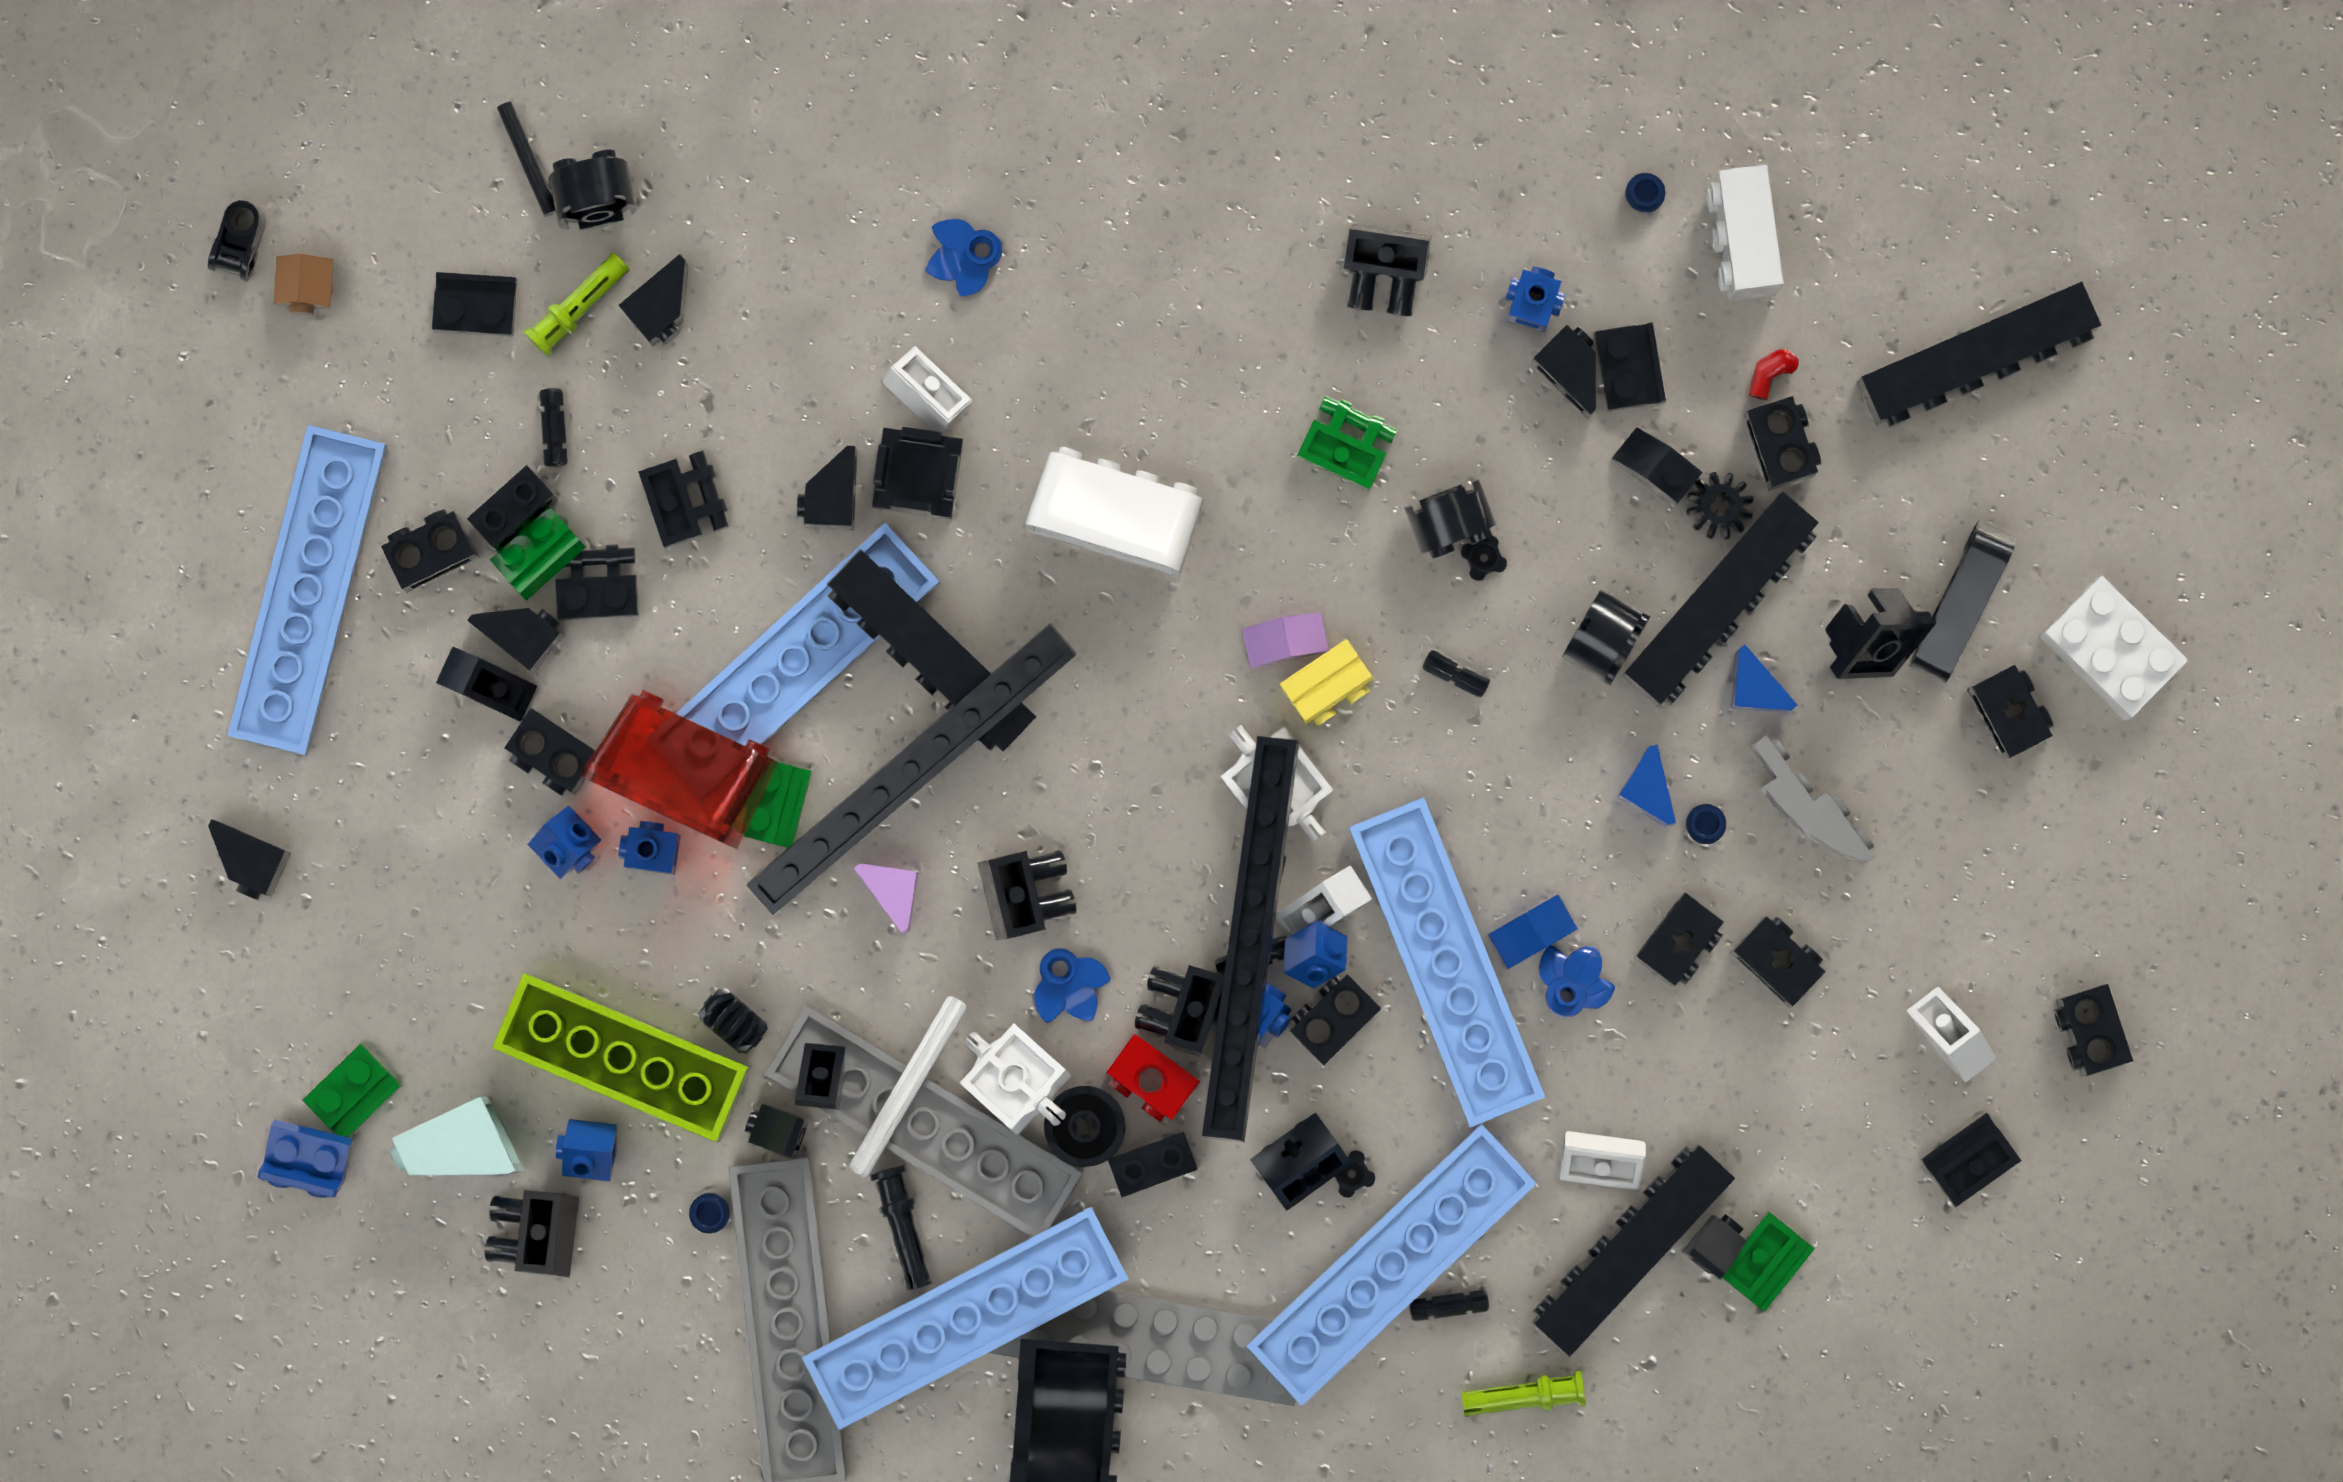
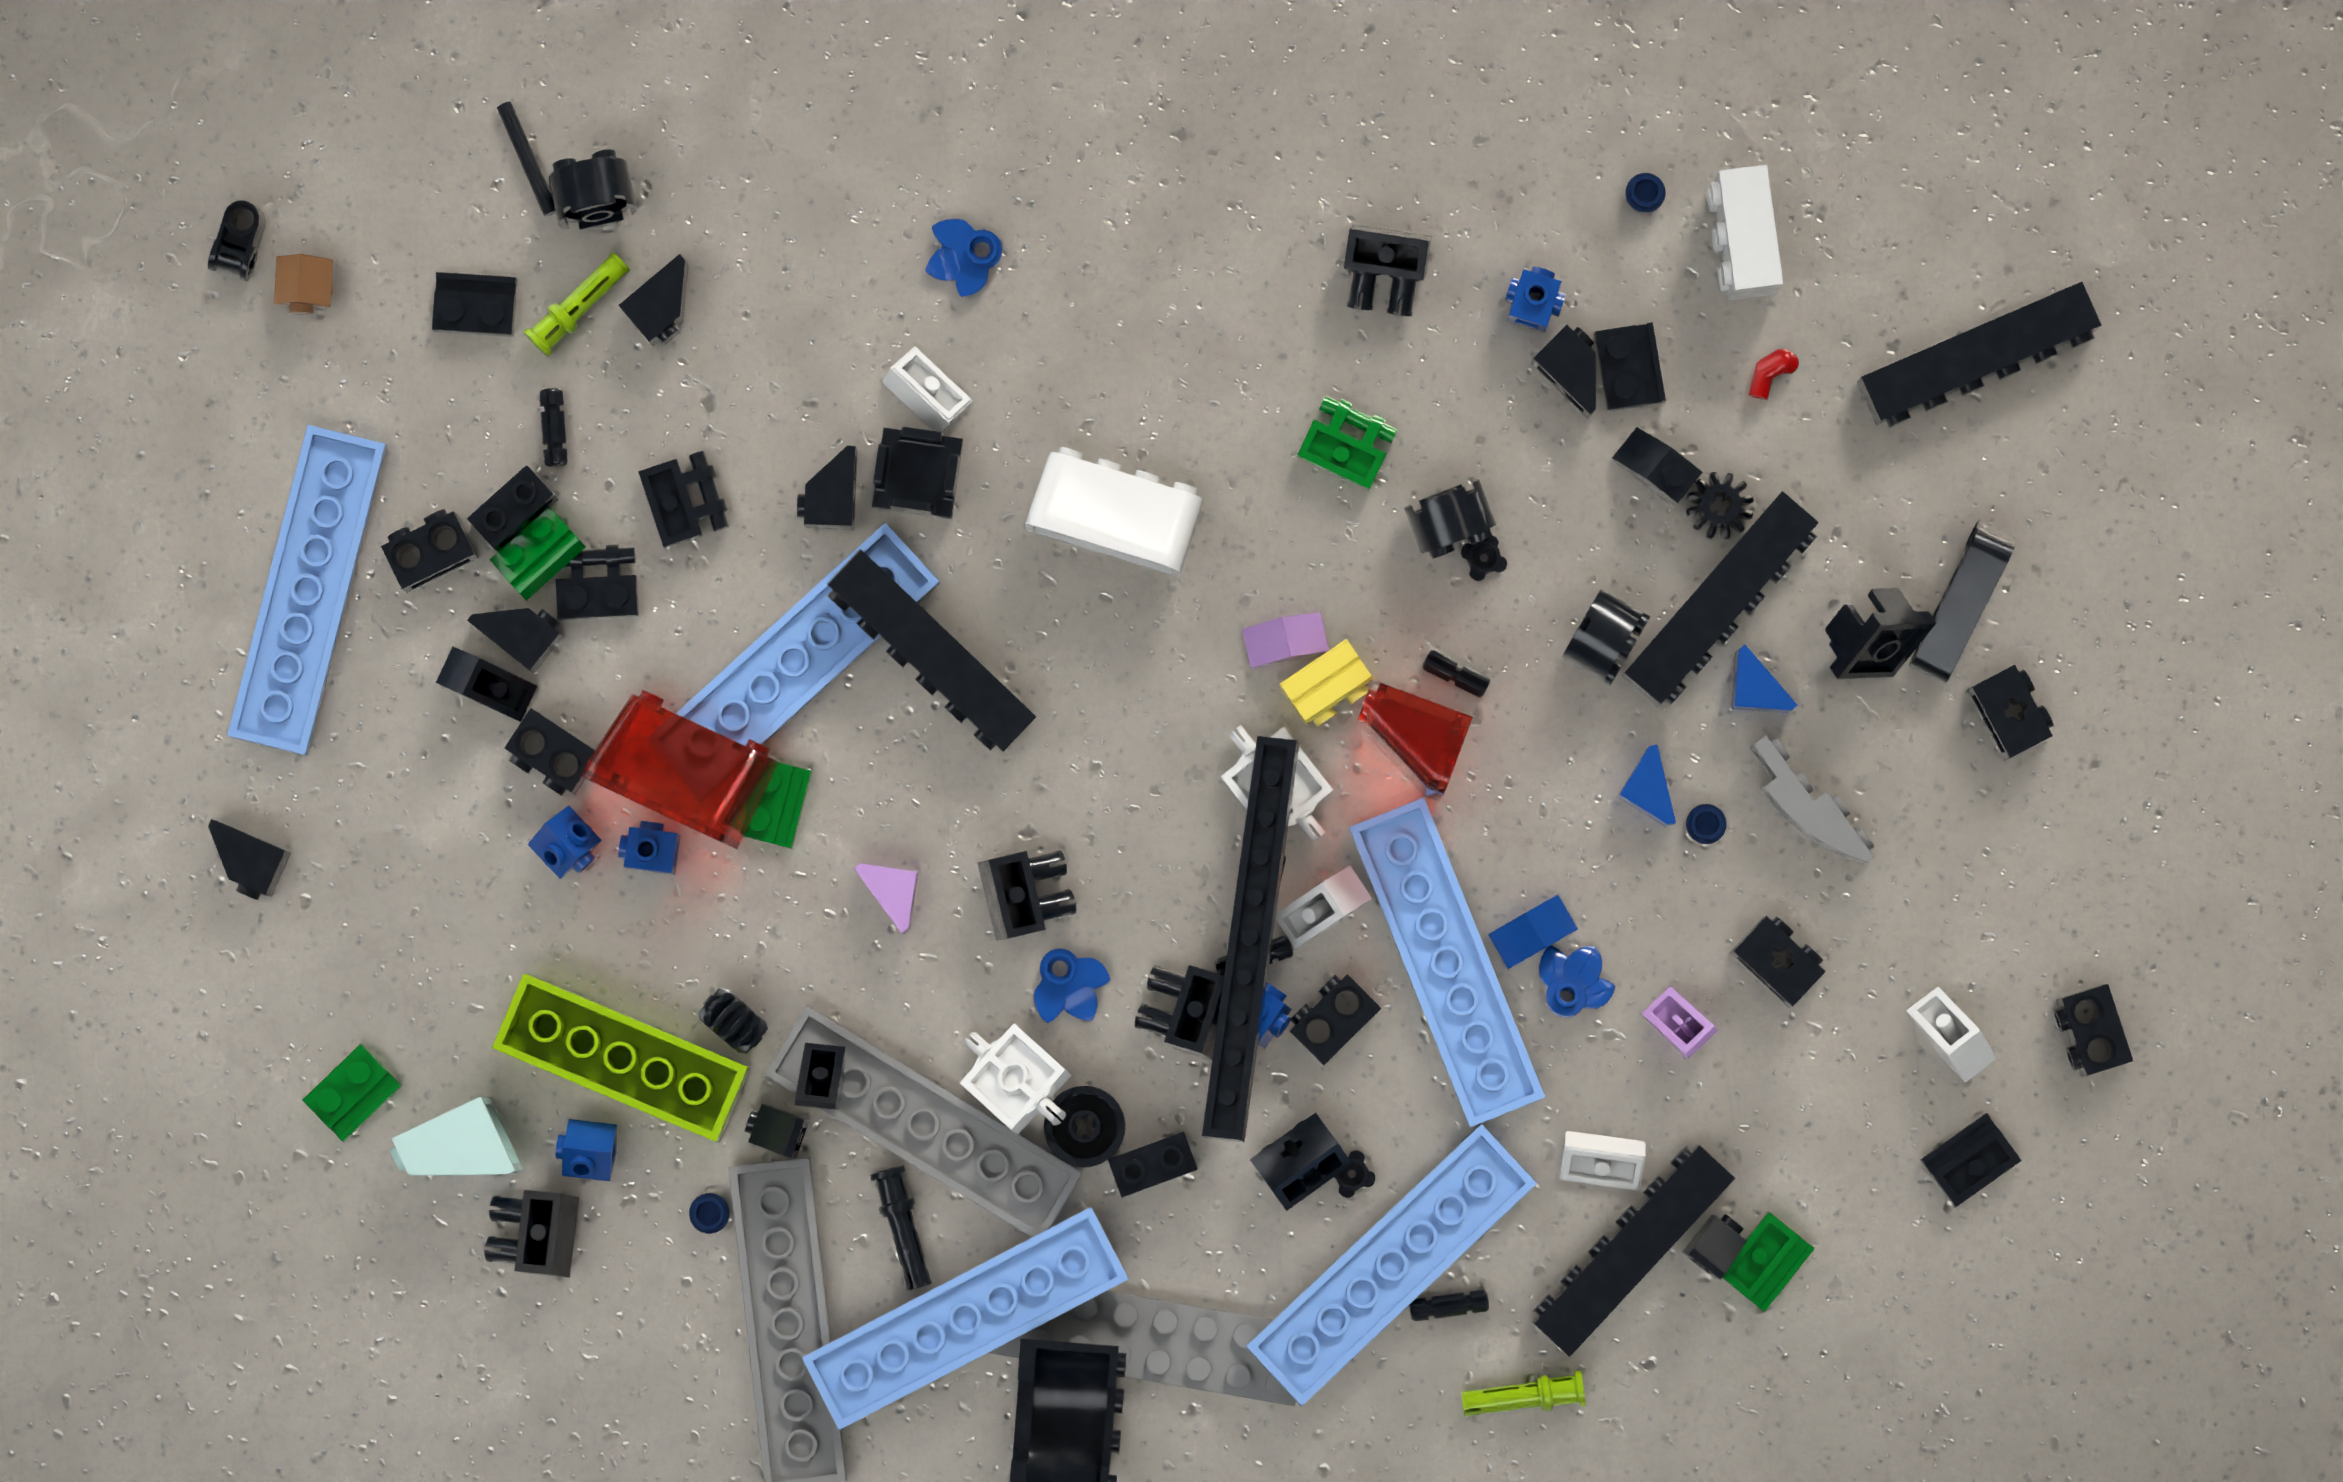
(305, 1159): blue bracket -> none
(907, 1086): white axle -> none
(911, 768): black plate -> none
(1176, 1084): red brick -> none
(1315, 954): blue brick -> none
(1415, 736): none -> clear red windscreen
(1658, 951): black brick -> none
(1679, 1022): none -> lavender slope
(1771, 445): black brick -> none
(2113, 648): white brick -> none

